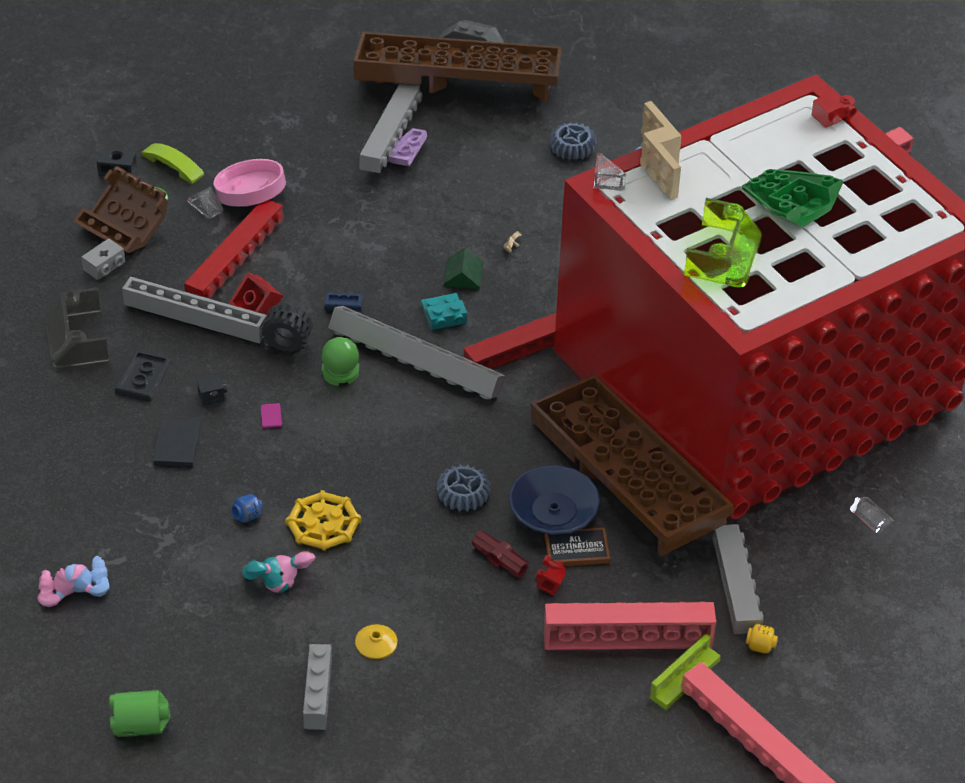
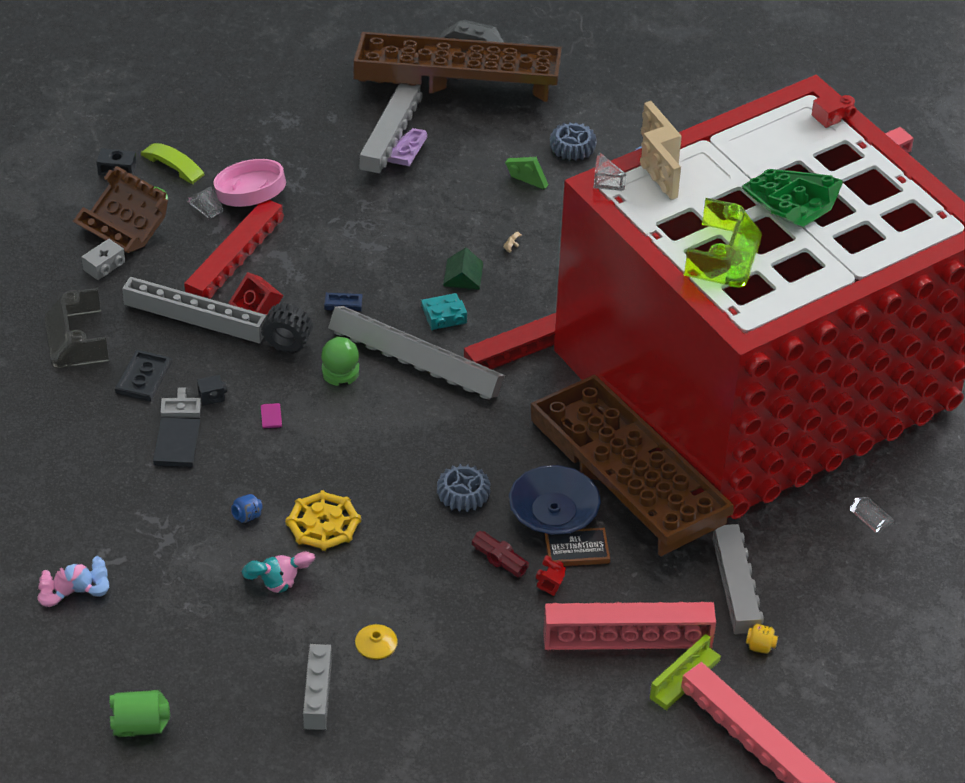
(181, 406): none -> light grey plate
(527, 170): none -> bright green wing

